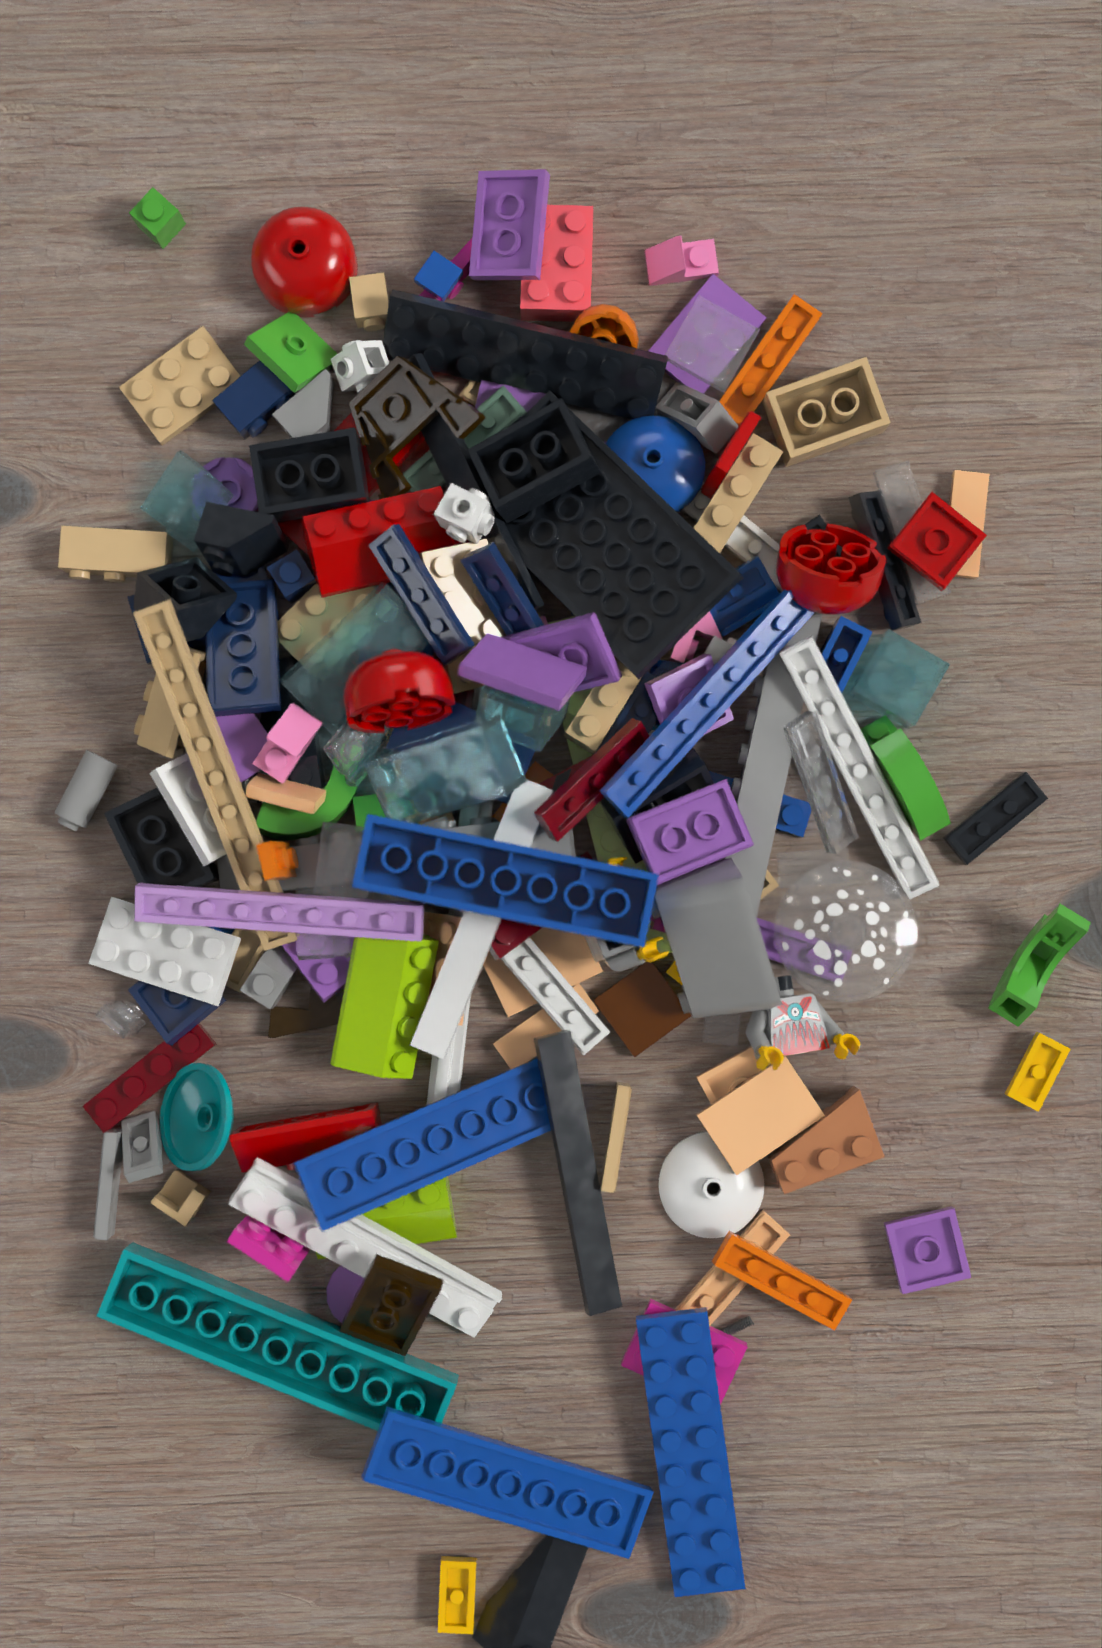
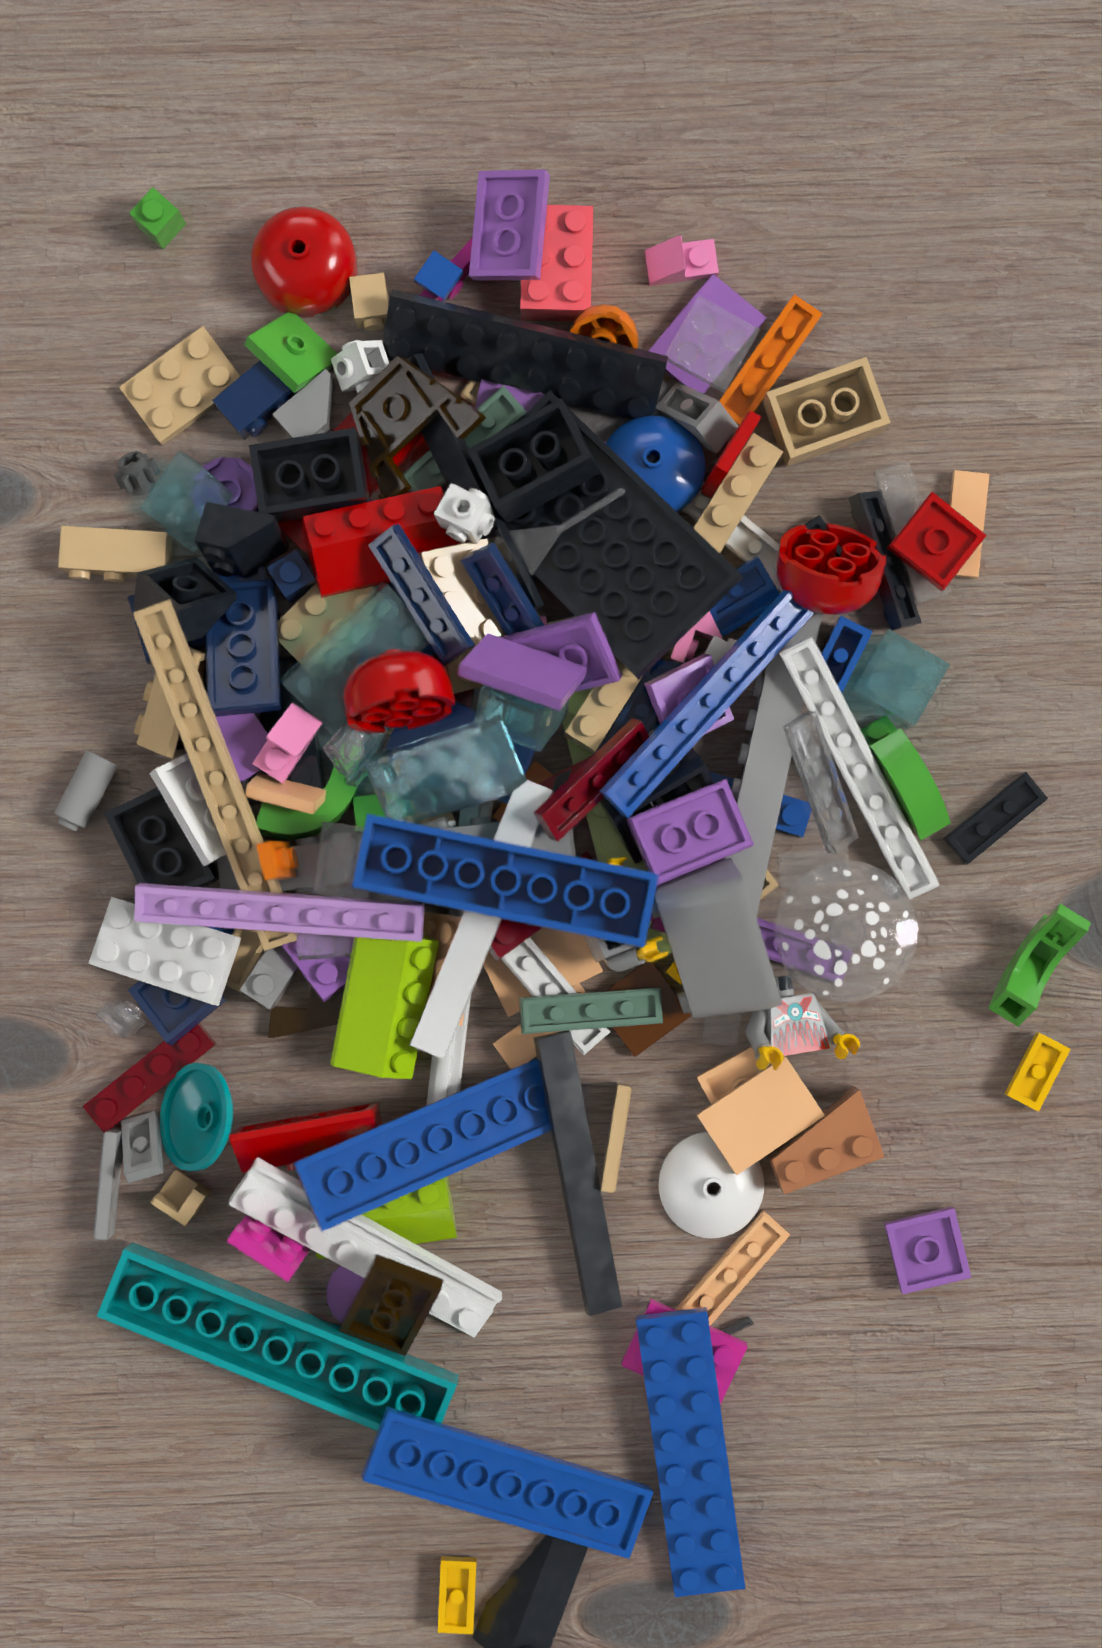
(136, 473): none -> dark grey gear
(536, 542): none -> clear piece
(590, 1010): none -> sand green tile
(781, 1280): orange plate -> none

